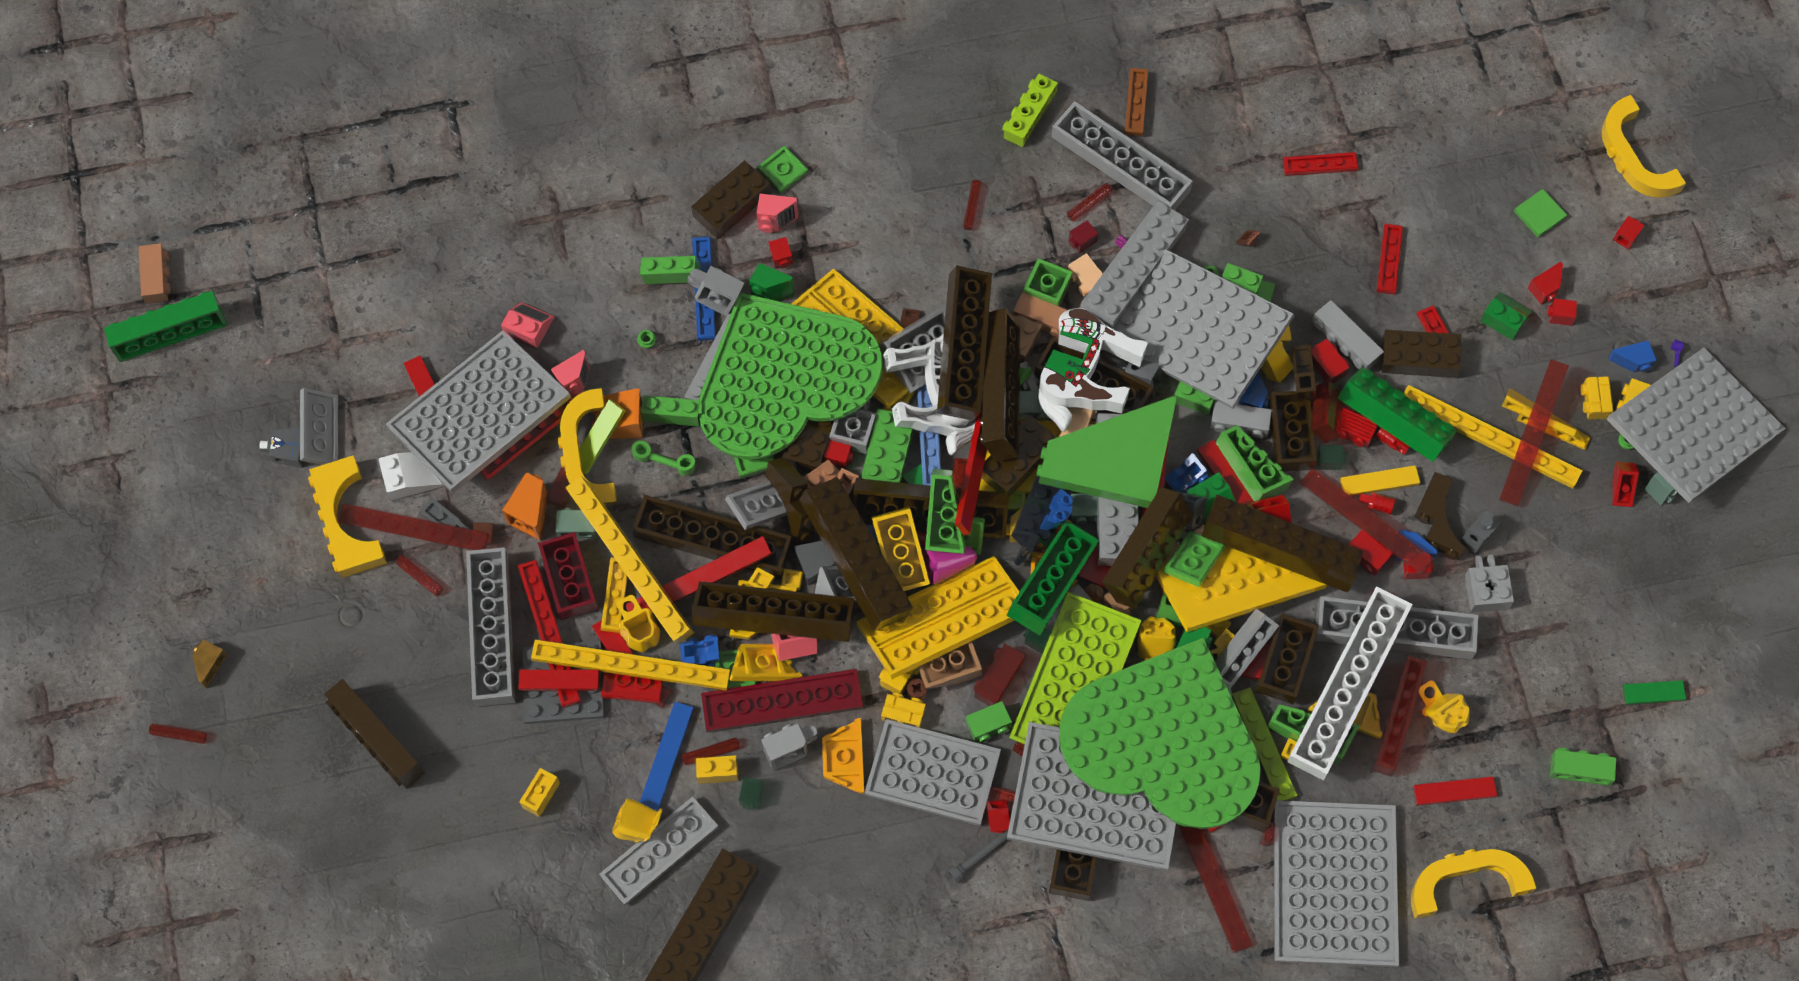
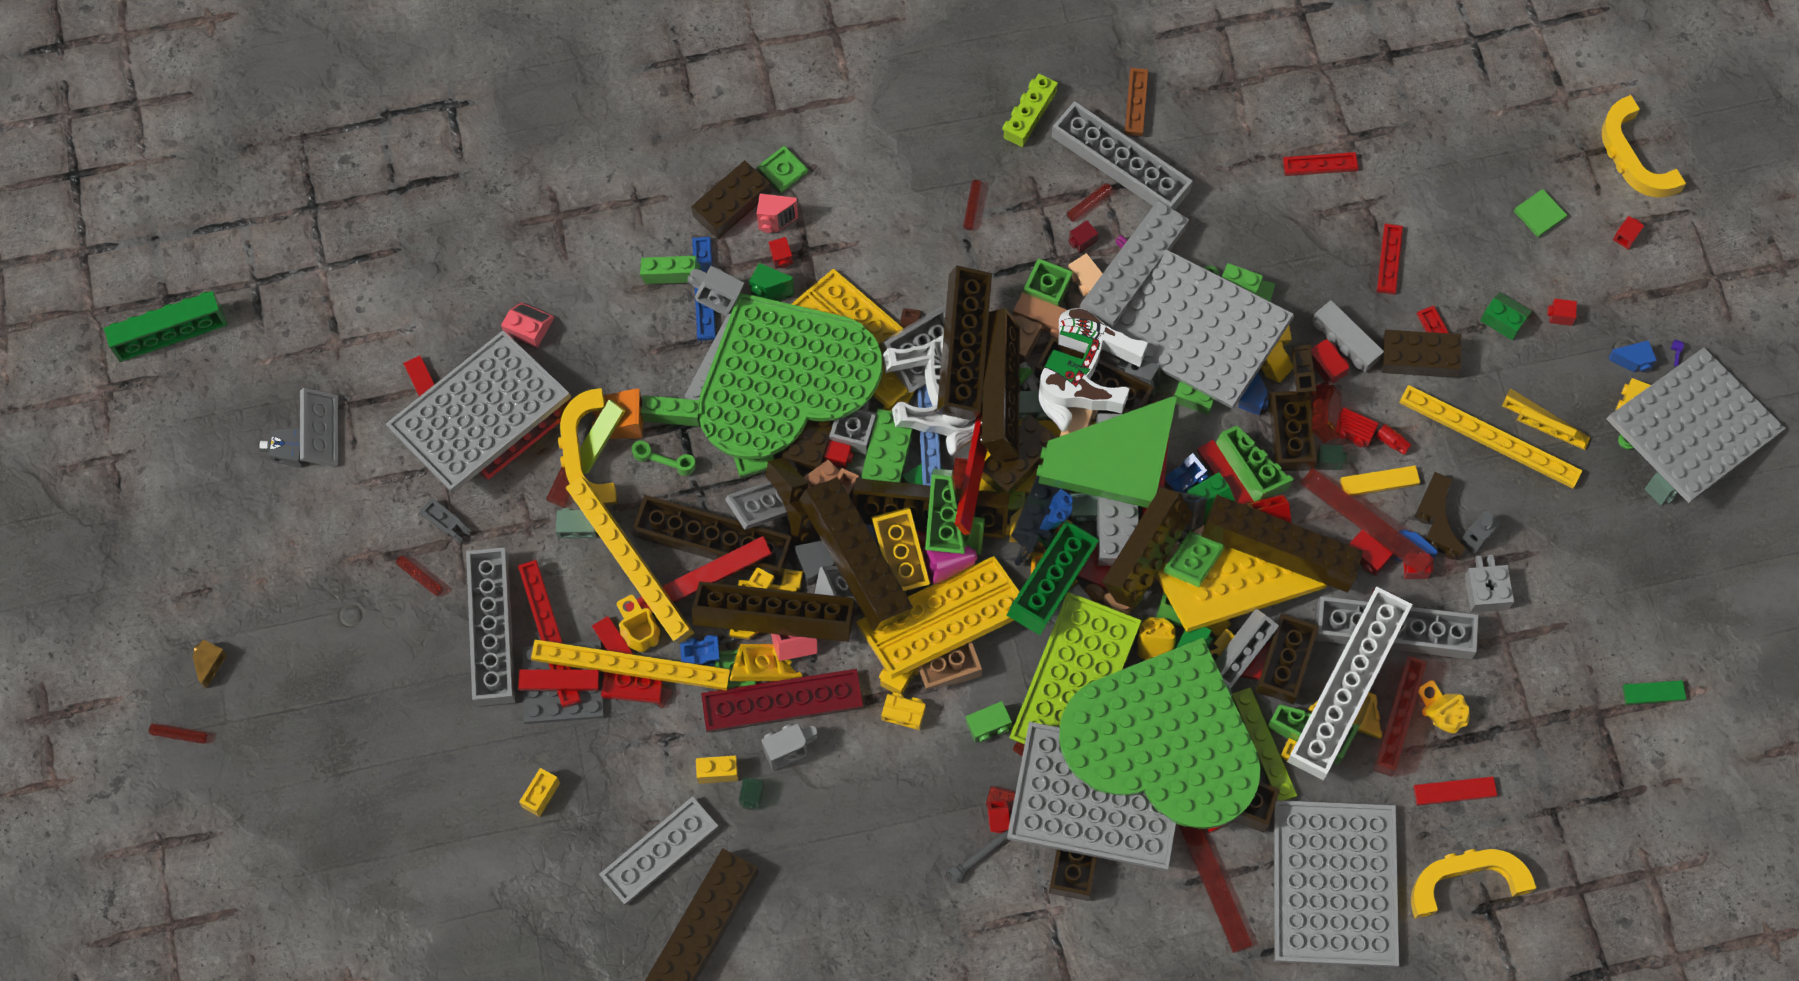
(154, 273): nougat brick -> none
(330, 484): yellow arch -> none
(373, 734): dark brown brick -> none
(406, 475): white slope -> none
(413, 528): clear red tile -> none
(486, 528): copper slope -> none
(528, 506): orange slope -> none
(568, 576): dark red brick -> none
(573, 373): coral slope -> none
(614, 592): yellow tile -> none
(635, 821): yellow piece -> none
(646, 334): bright green plate -> none
(666, 755): blue tile -> none
(711, 751): clear red axle -> none
(844, 757): light orange wing -> none
(919, 692): copper wheel -> none
(932, 772): light grey plate -> none
(998, 675): clear red brick -> none
(1036, 641): clear green brick -> none
(1249, 238): copper slope -> none
(1250, 419): light grey brick -> none
(1268, 834): clear red tile -> none
(1377, 502): red hinge -> none
(1397, 414): green brick -> none
(1533, 432): clear red tile -> none
(1547, 284): red slope -> none
(1583, 767): bright green brick -> none
(1597, 397): yellow brick -> none
(1624, 483): red slope -> none

